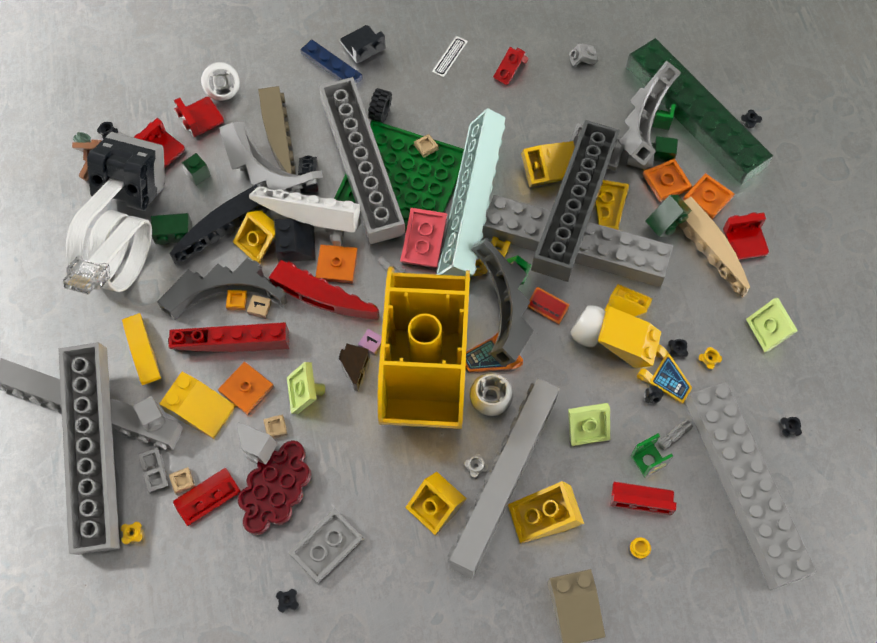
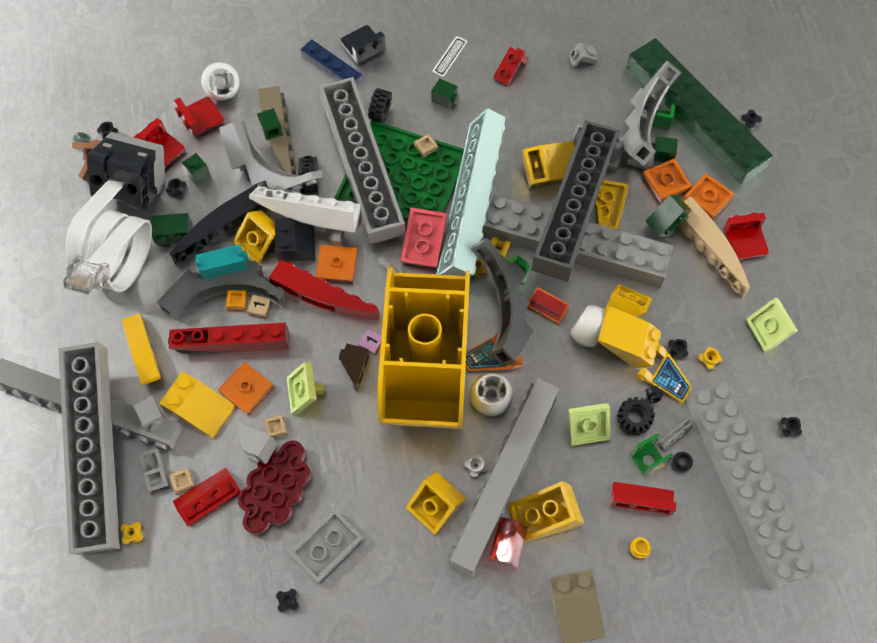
(172, 184): none -> black plate
(222, 261): none -> teal brick
(269, 124): none -> dark green brick
(444, 93): none -> dark green brick
(508, 542): none -> clear red brick
(635, 404): none -> black tyre
(684, 456): none -> black plate

